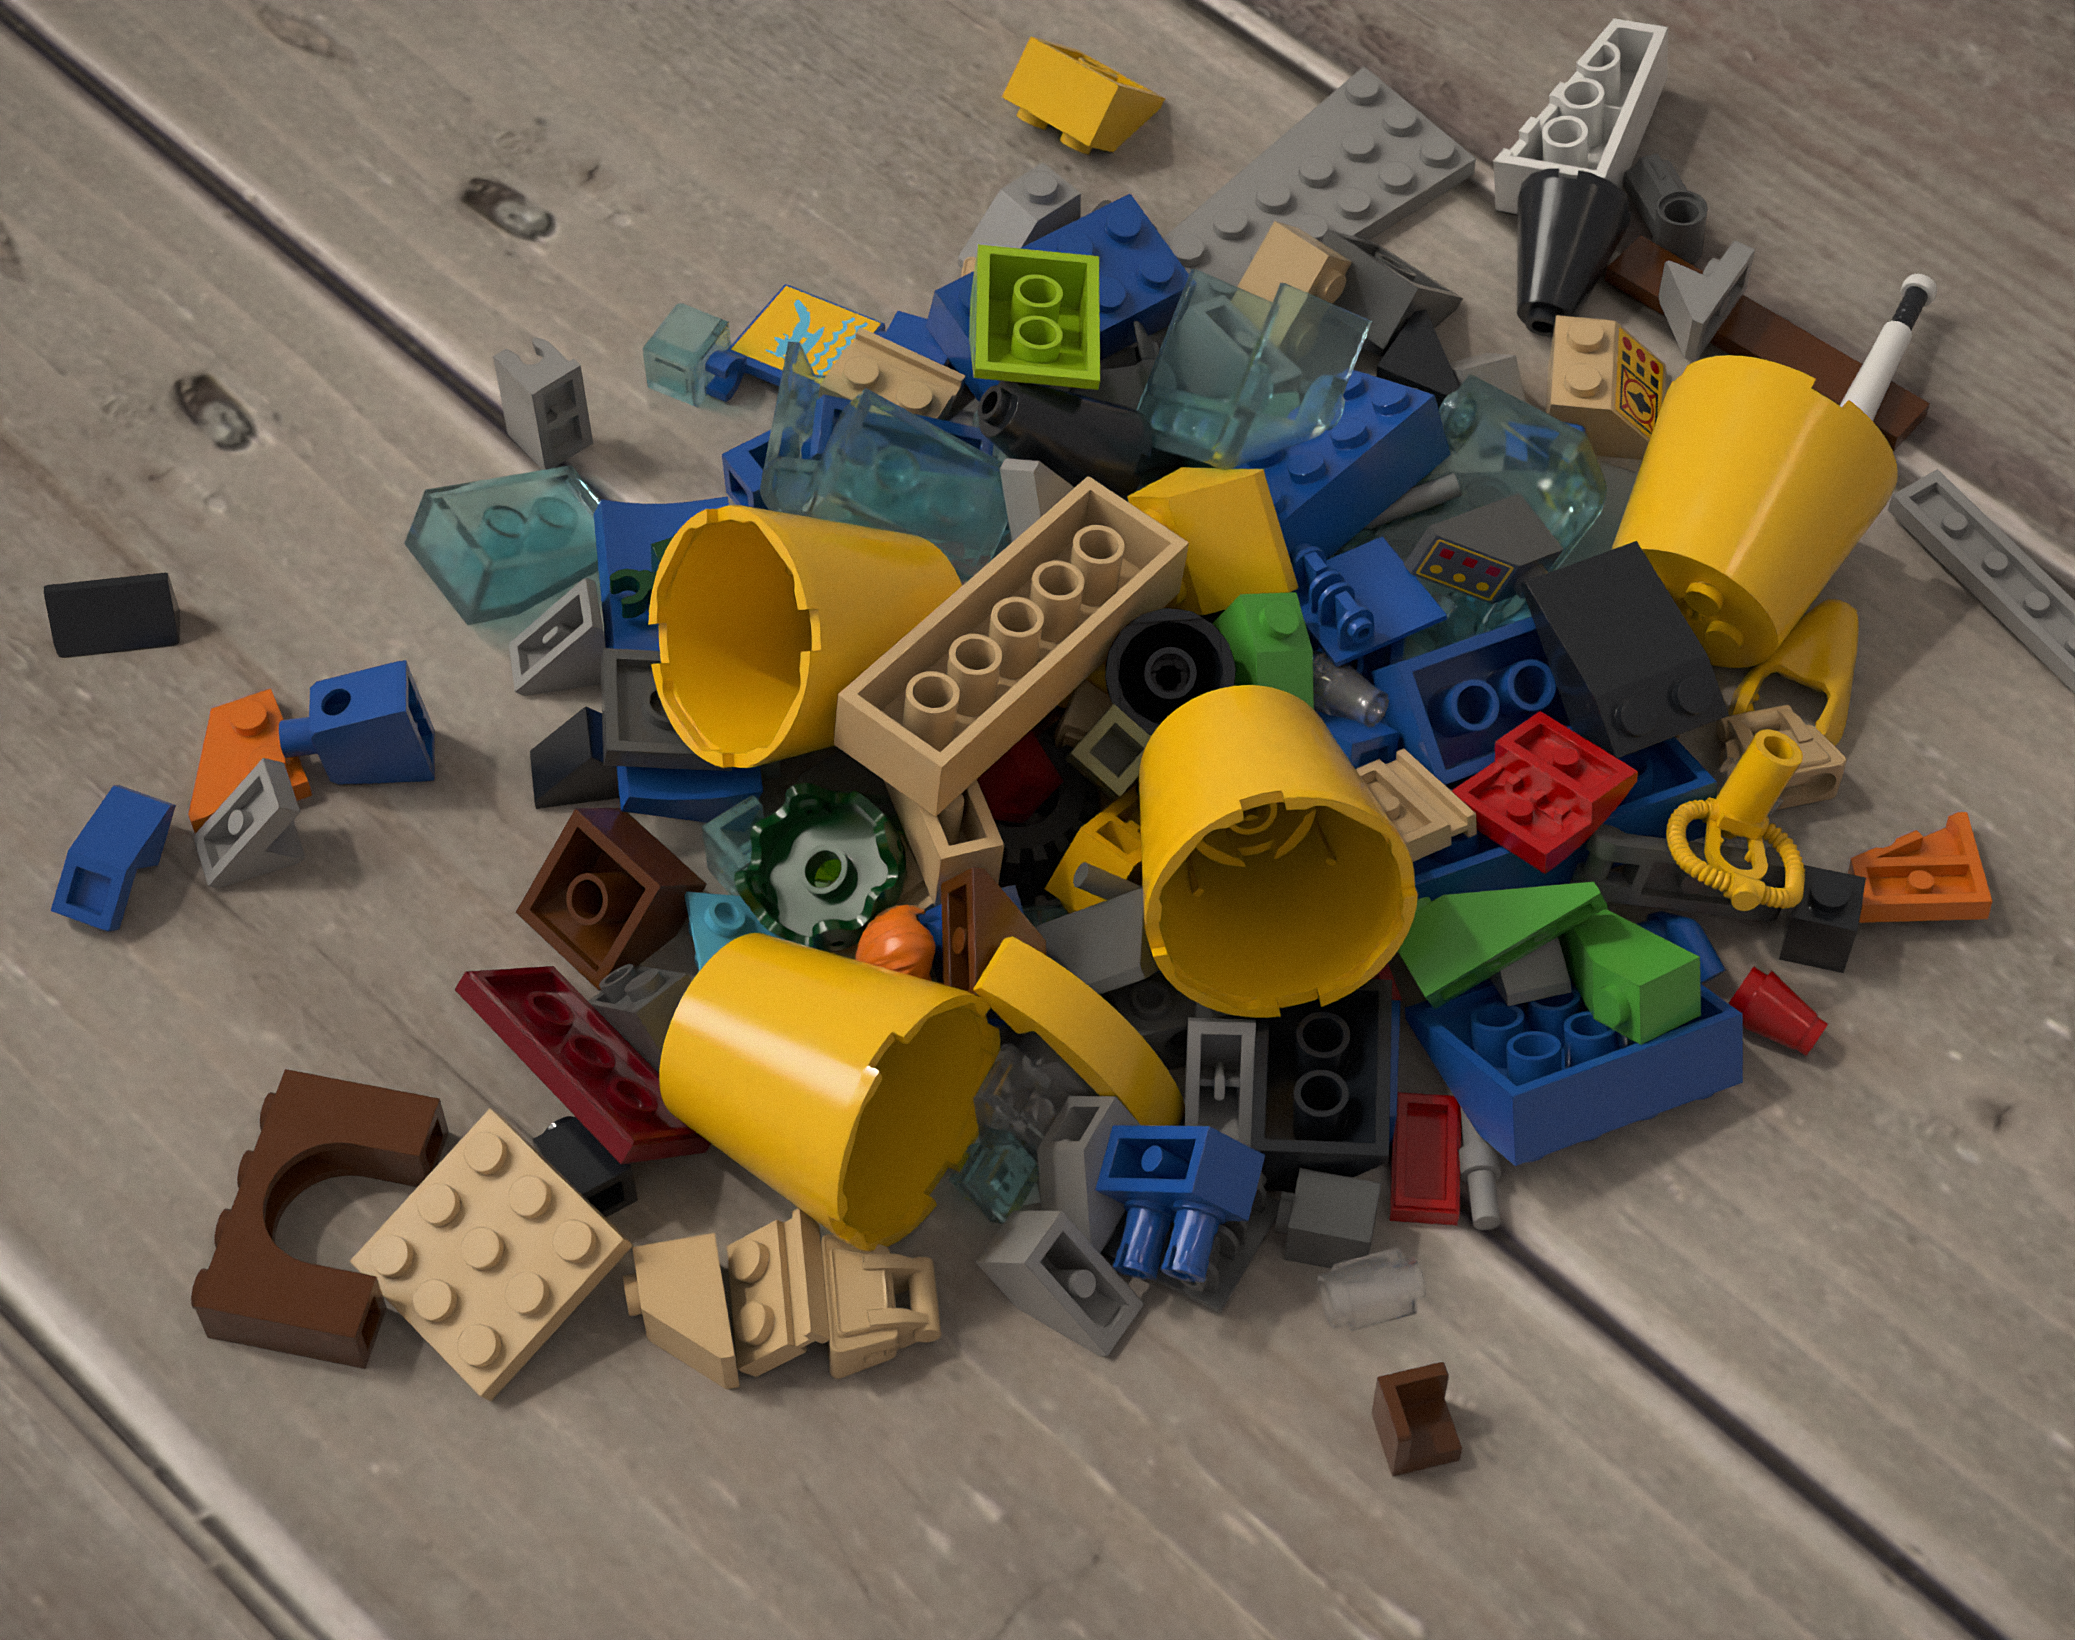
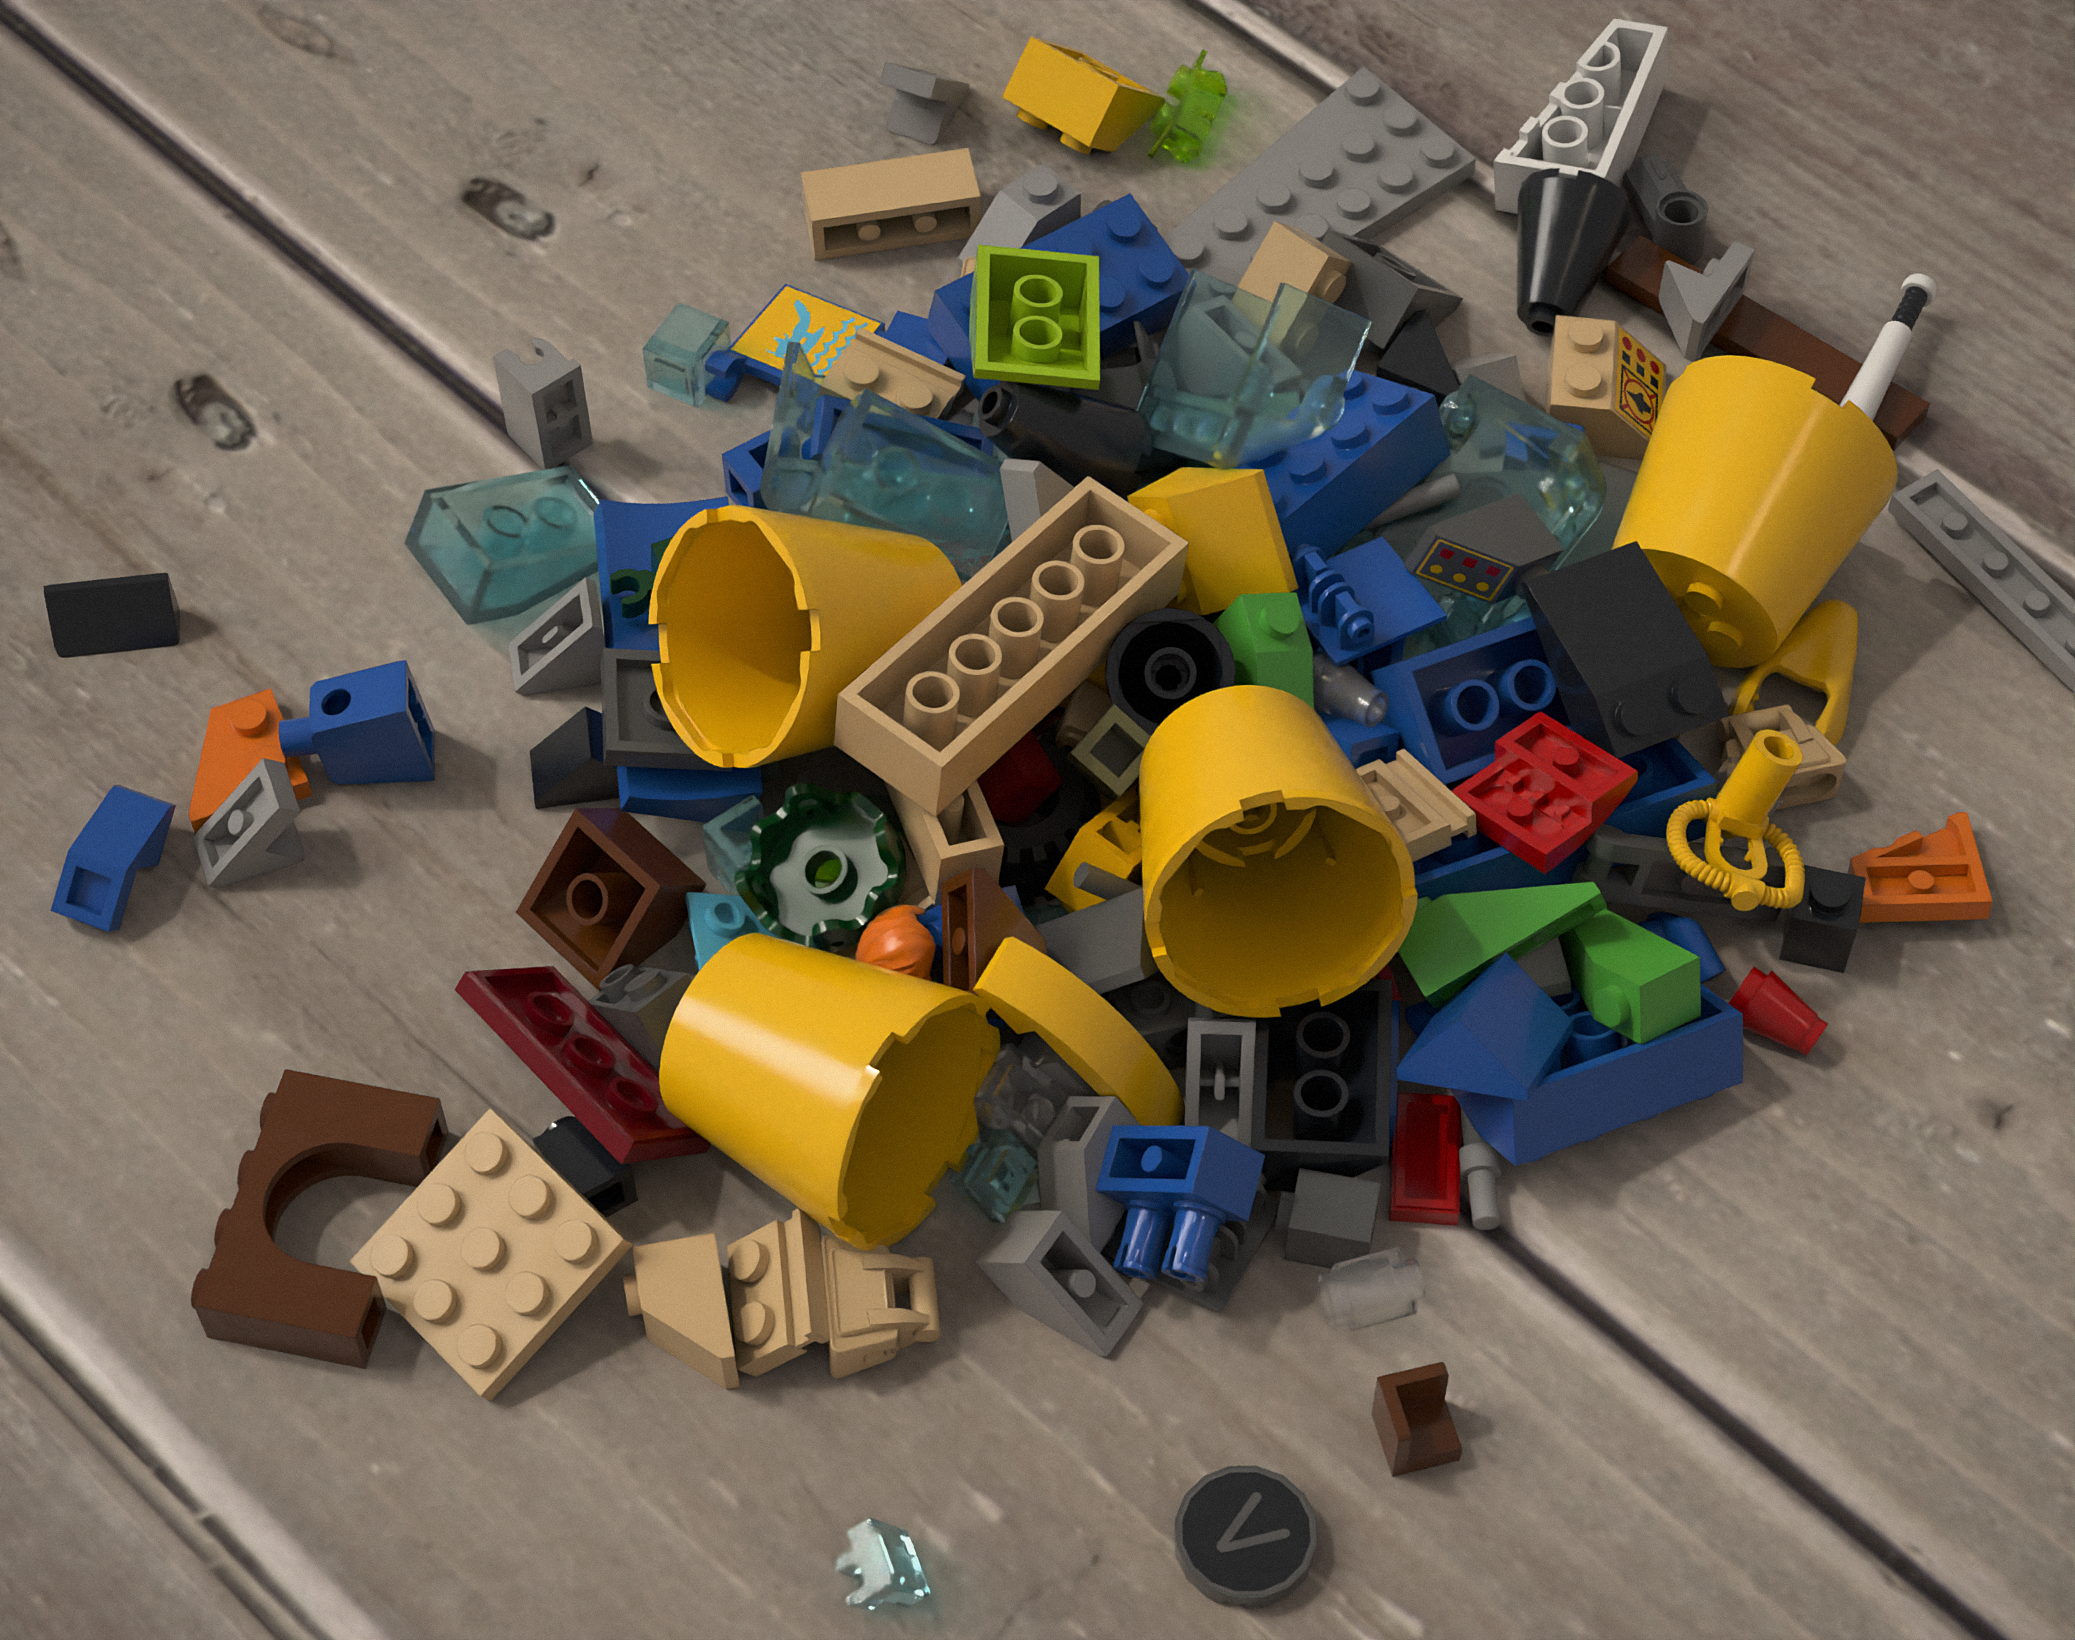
(887, 1565): none -> clear light blue tile
(891, 203): none -> tan brick
(922, 102): none -> light grey slope
(1176, 123): none -> clear neon green hinge
(1245, 1536): none -> black tile
(1490, 1036): none -> blue slope

